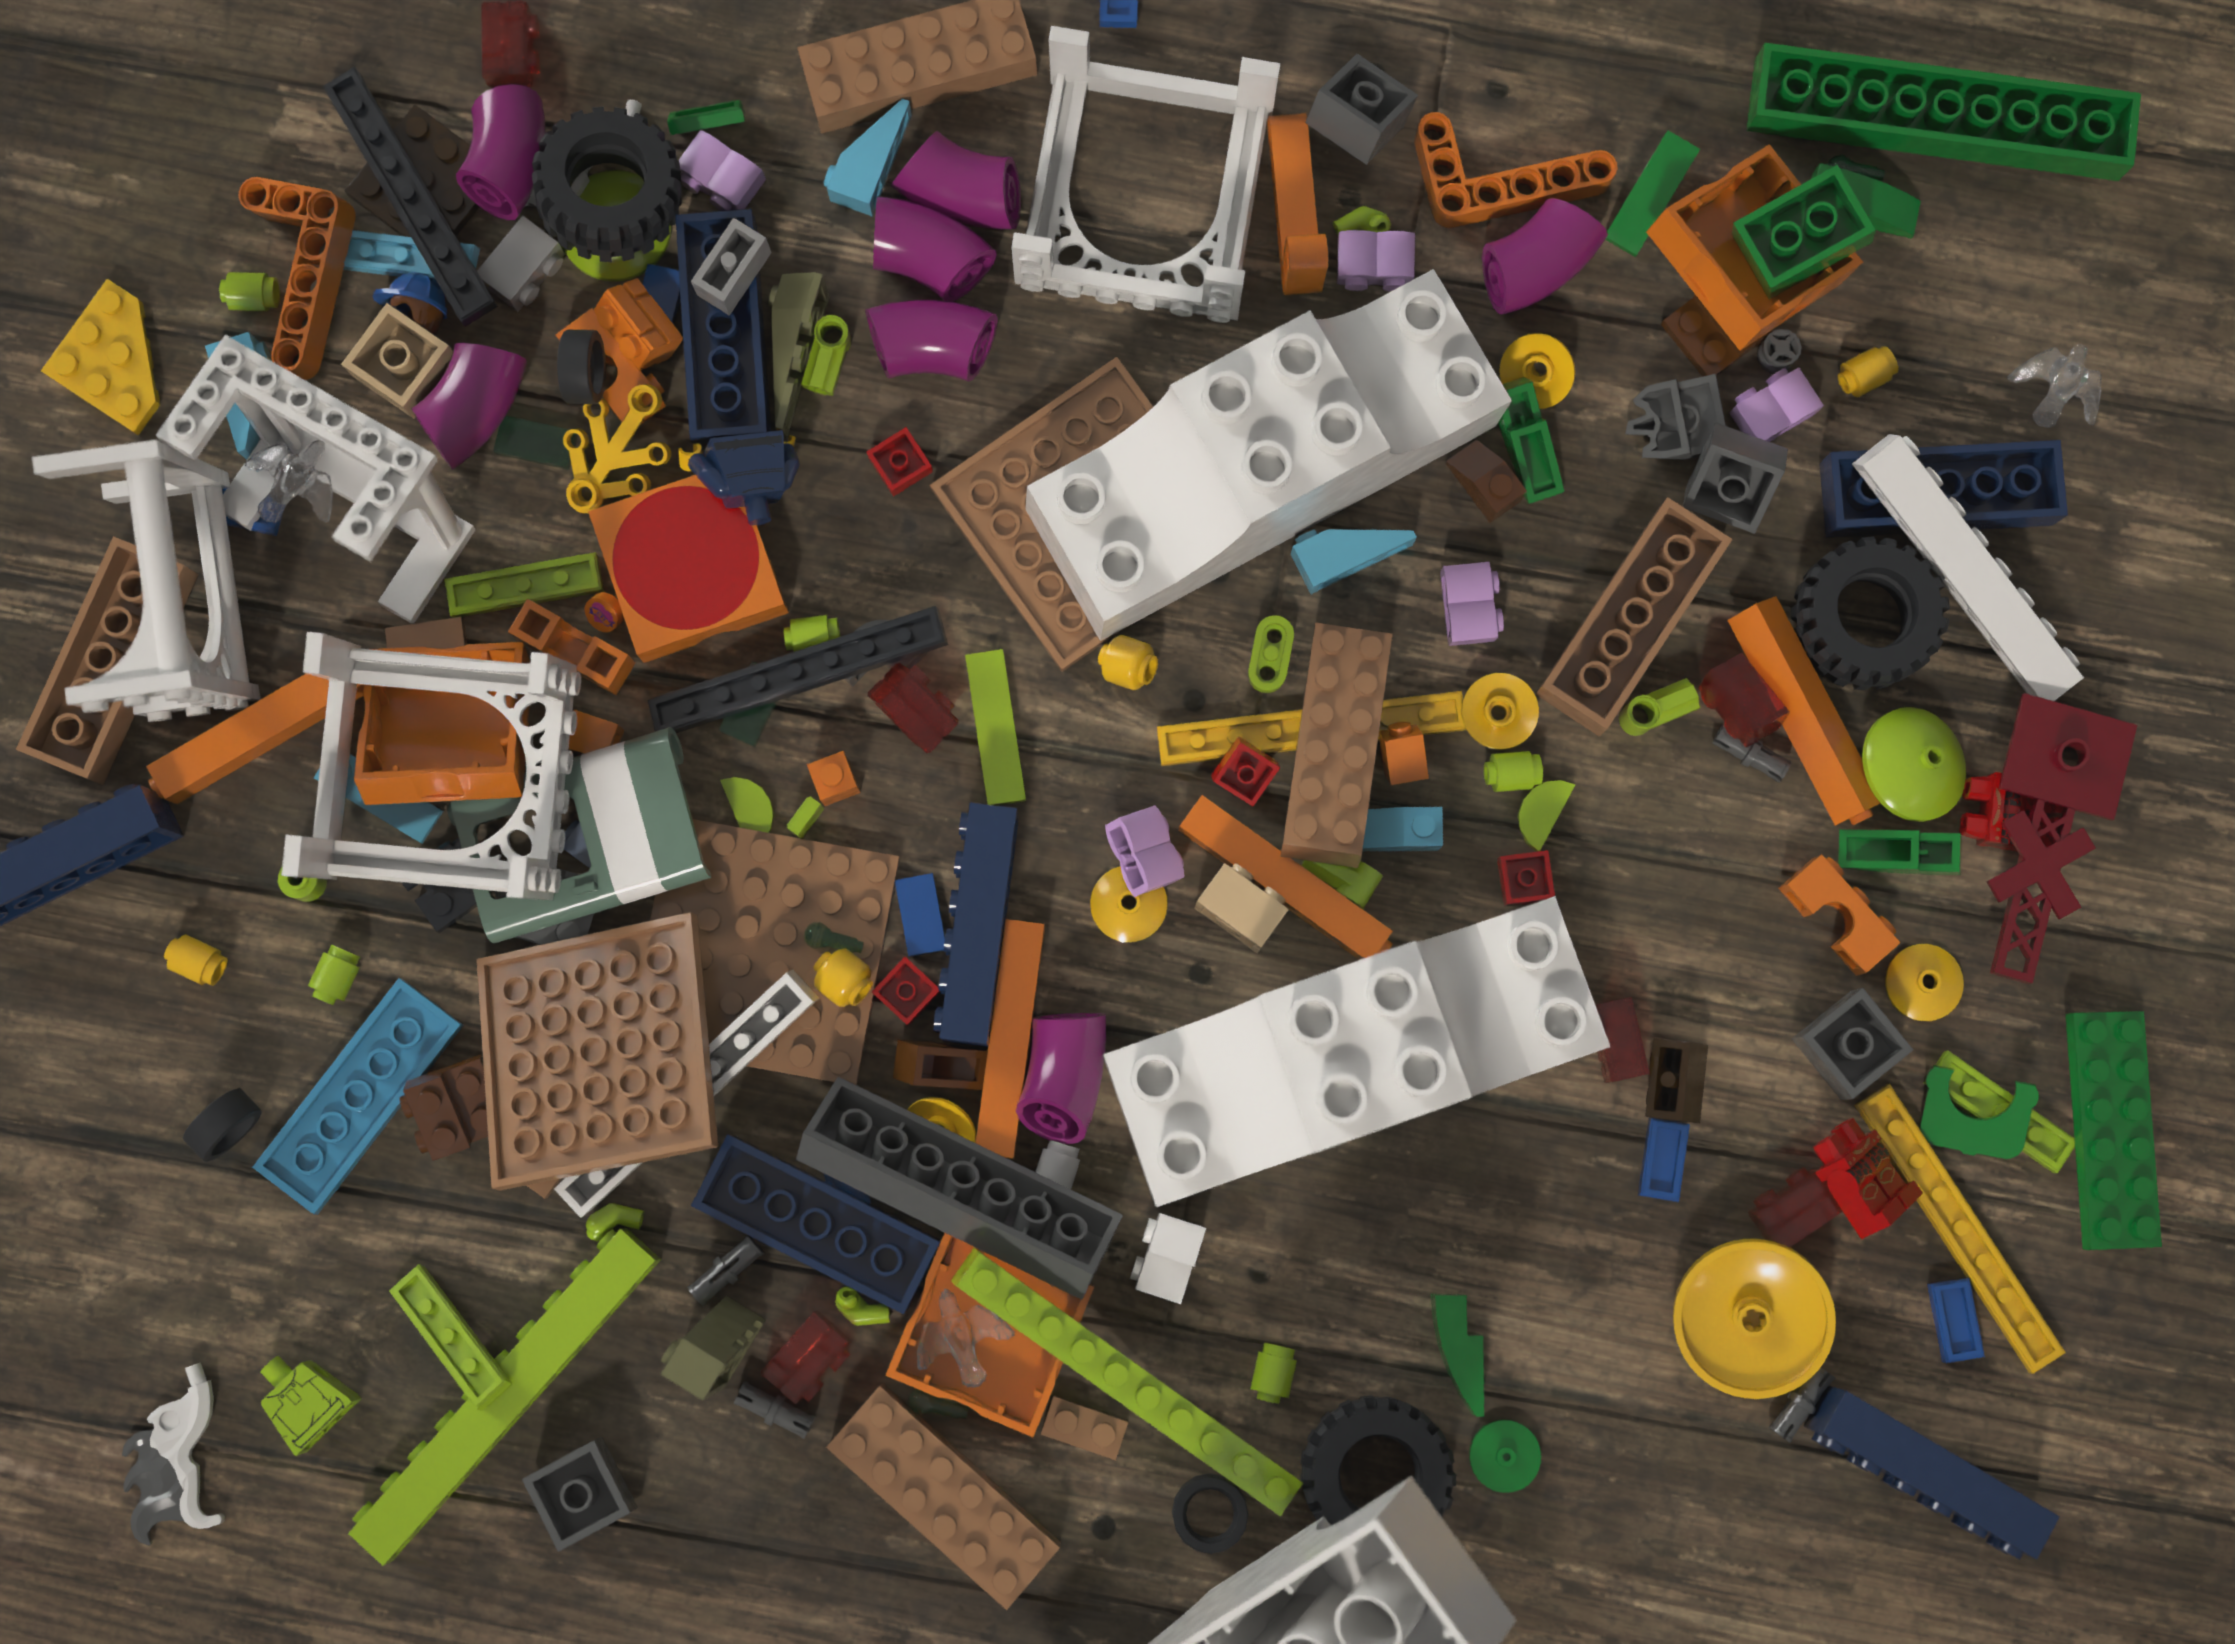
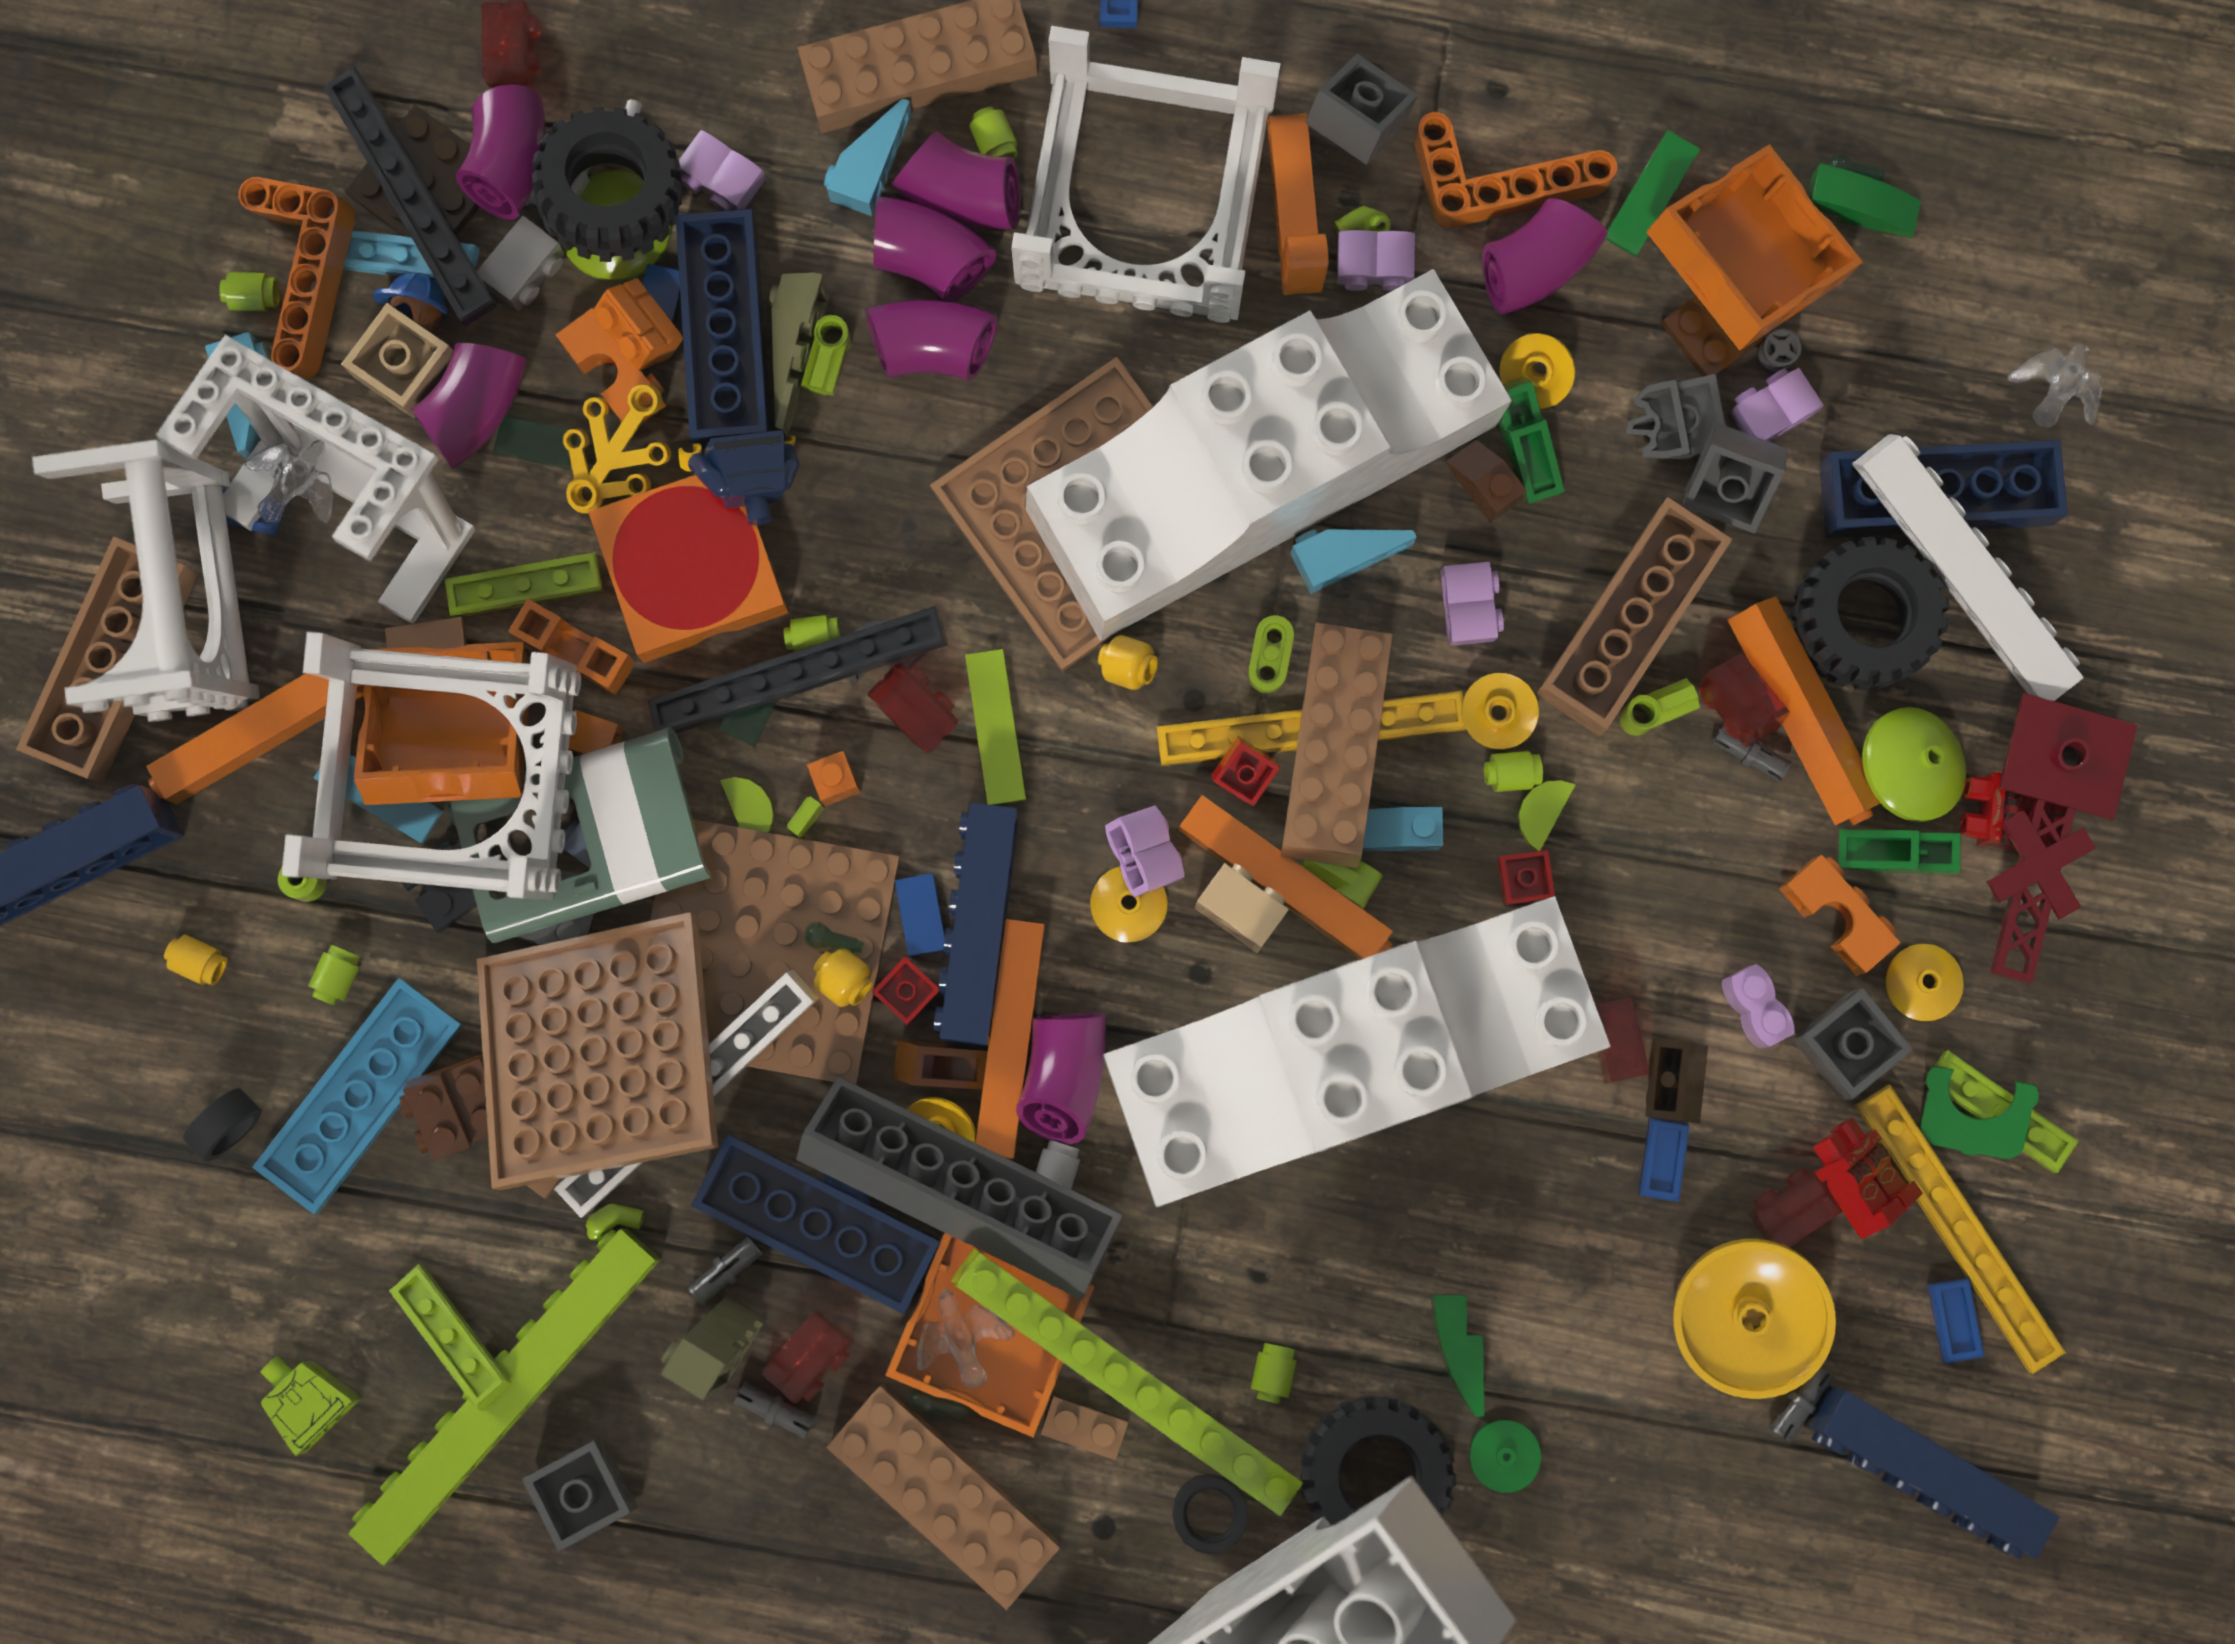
(109, 359): yellow plate -> none
(165, 1462): piece -> none
(581, 366): black tyre -> none
(604, 612): orange tile -> none
(706, 117): green tile -> none
(731, 266): light grey brick -> none
(858, 1310): lime arm -> none
(899, 461): red piece -> none
(993, 133): none -> lime brick
(1168, 1258): white brick -> none
(1403, 753): orange brick -> none
(1762, 1016): none -> lavender brick
(1803, 232): green brick -> none
(1867, 371): yellow brick -> none
(1944, 112): green brick -> none
(2113, 1130): green plate -> none

